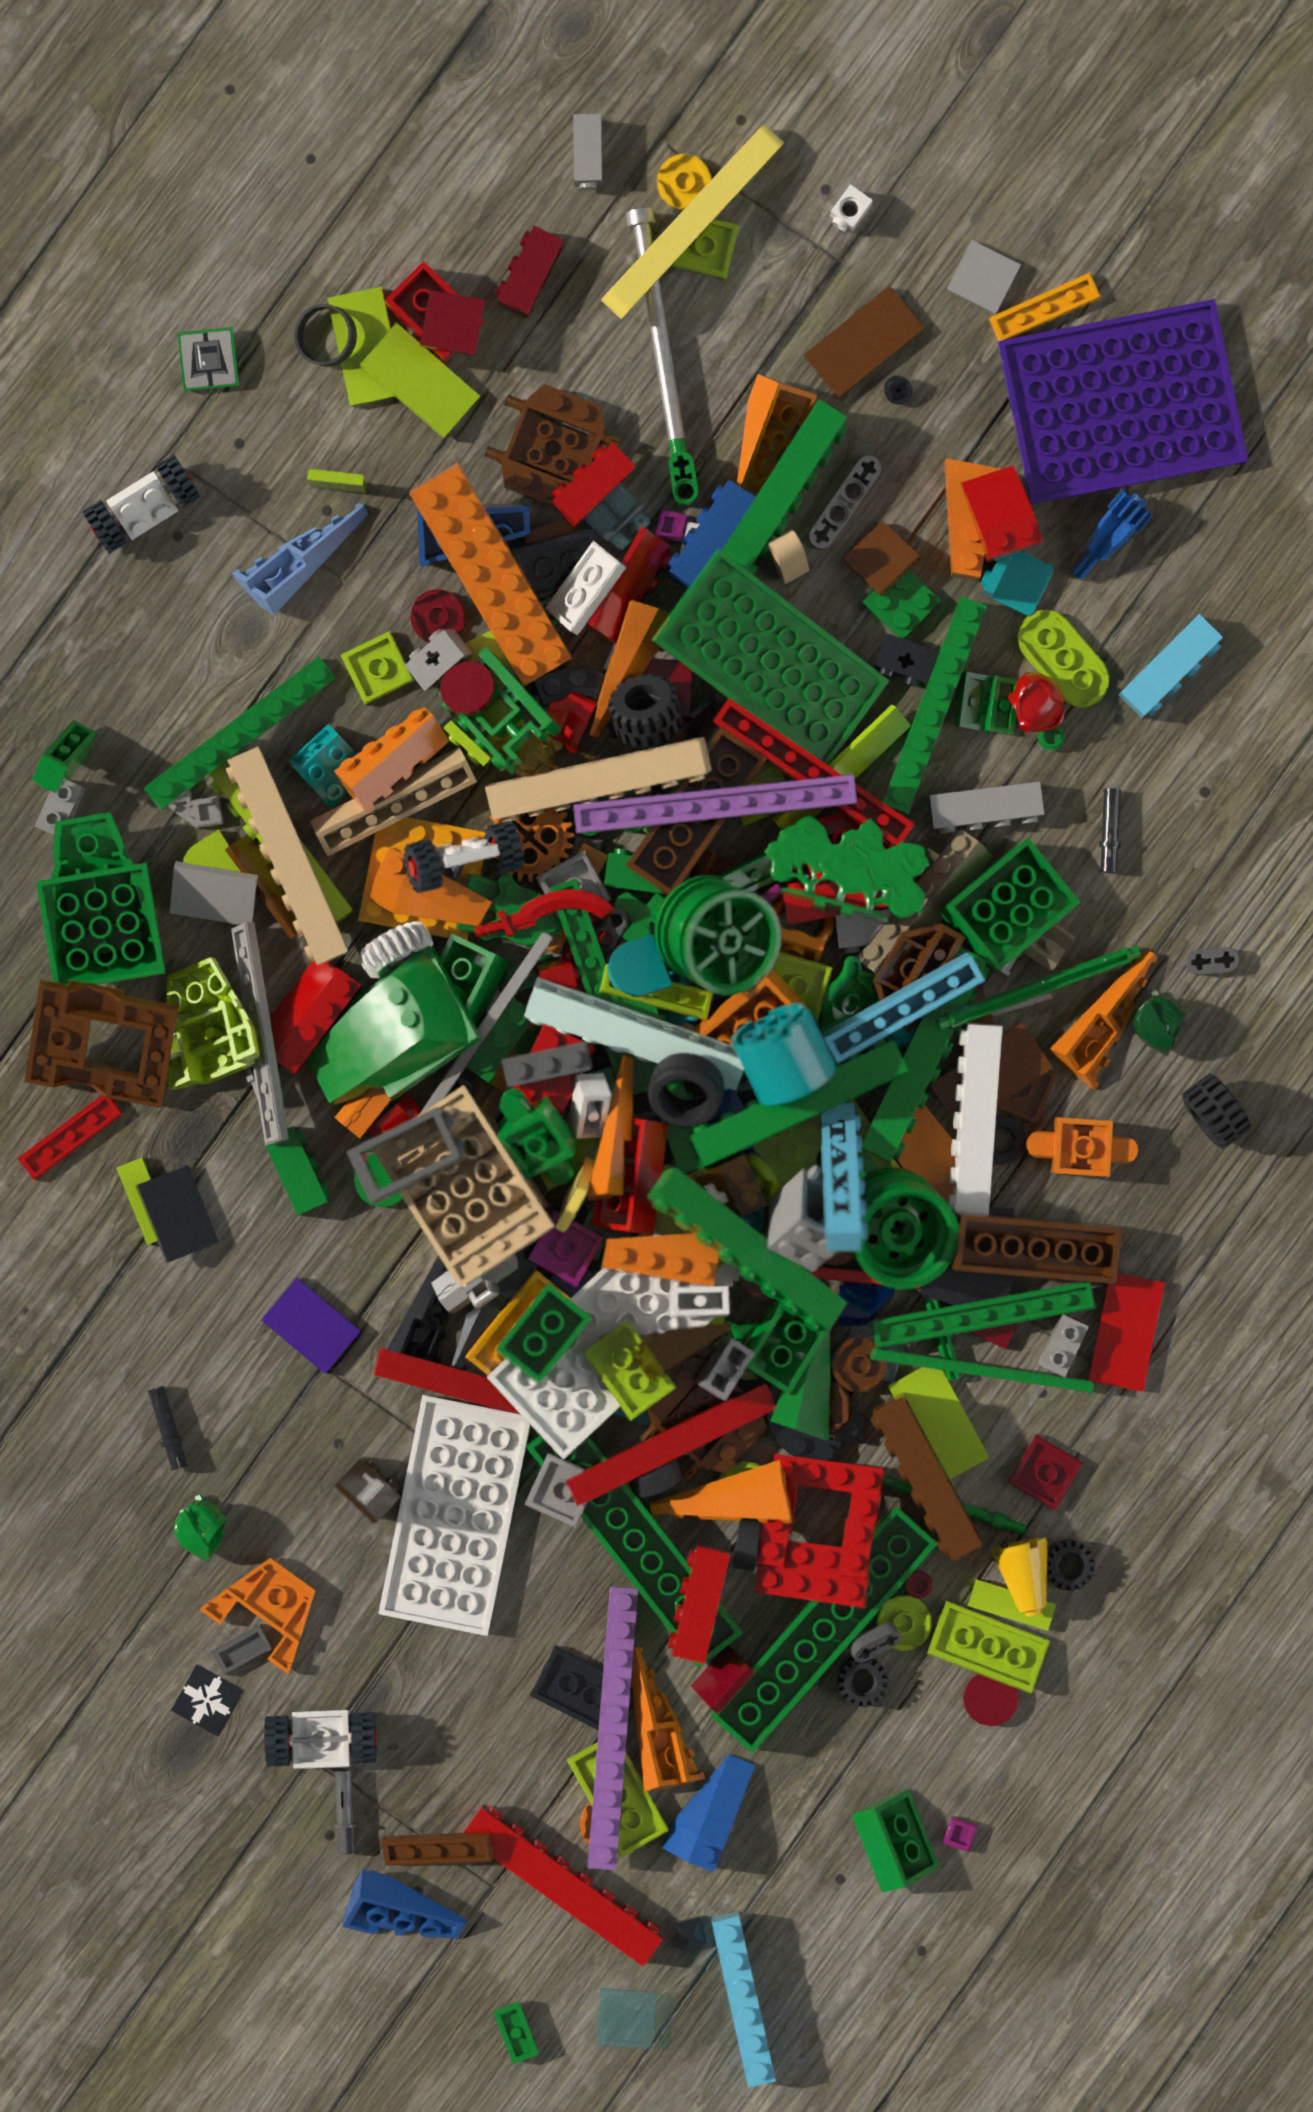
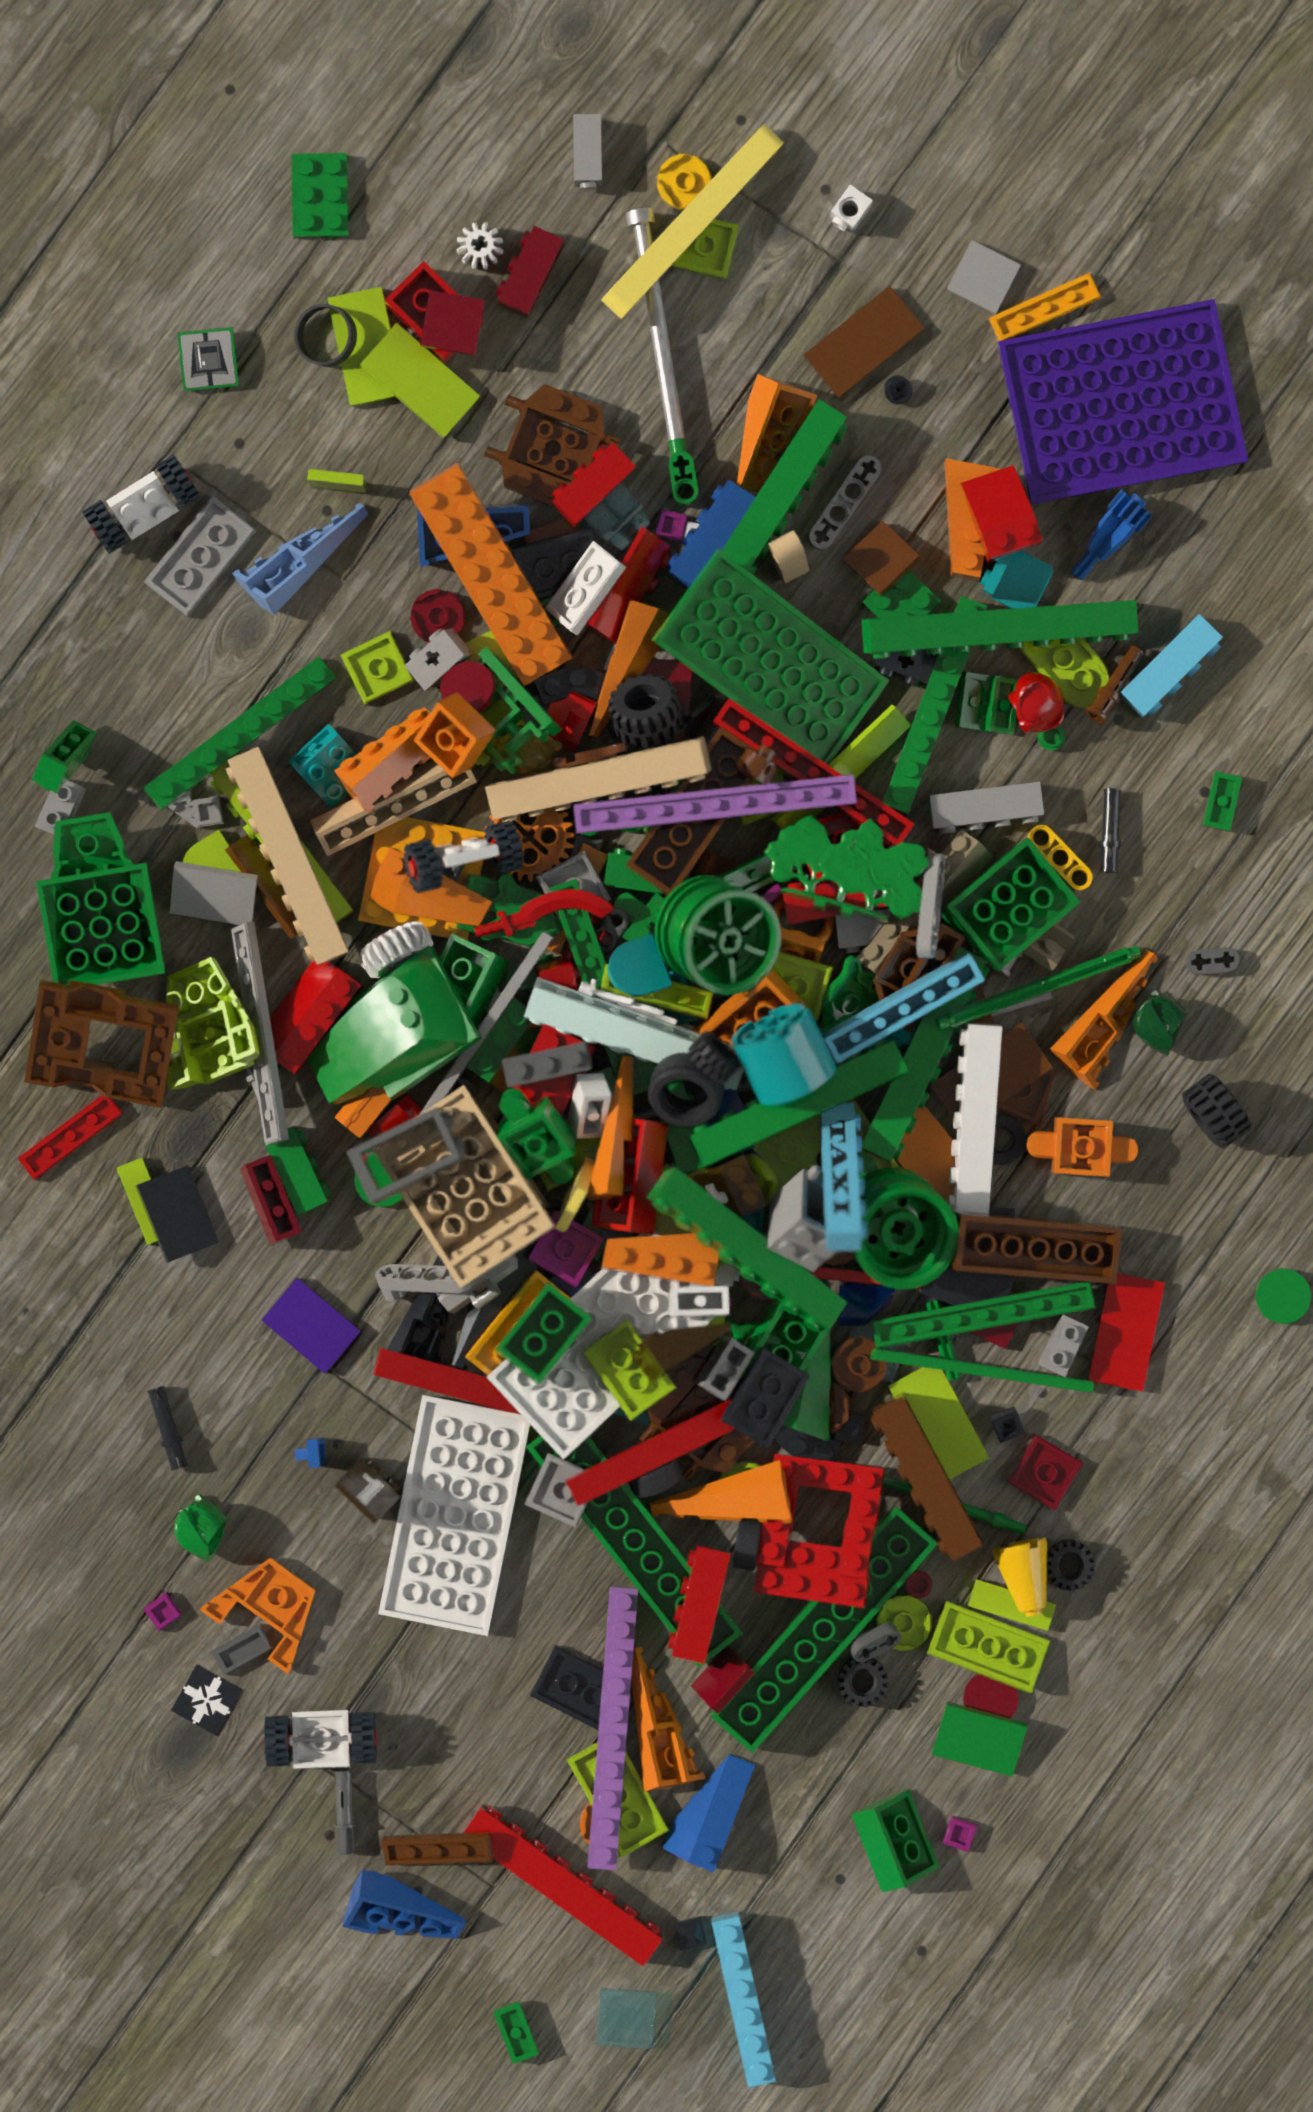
(162, 1611): none -> magenta tile
(200, 556): none -> light grey tile
(270, 1200): none -> dark red brick
(314, 1452): none -> blue tile
(320, 195): none -> green plate
(399, 1278): none -> light grey beam
(454, 735): none -> orange brick
(485, 253): none -> white gear
(589, 756): none -> reddish brown tile
(589, 989): none -> white piece
(714, 1057): none -> black tyre
(759, 764): none -> reddish brown piece
(765, 1397): none -> black tile
(931, 906): none -> light grey beam
(979, 1739): none -> green tile
(999, 626): none -> green brick
(1007, 1424): none -> black tile
(1073, 862): none -> yellow beam
(1109, 694): none -> reddish brown pin
(1222, 801): none -> green plate
(1283, 1296): none -> green tile

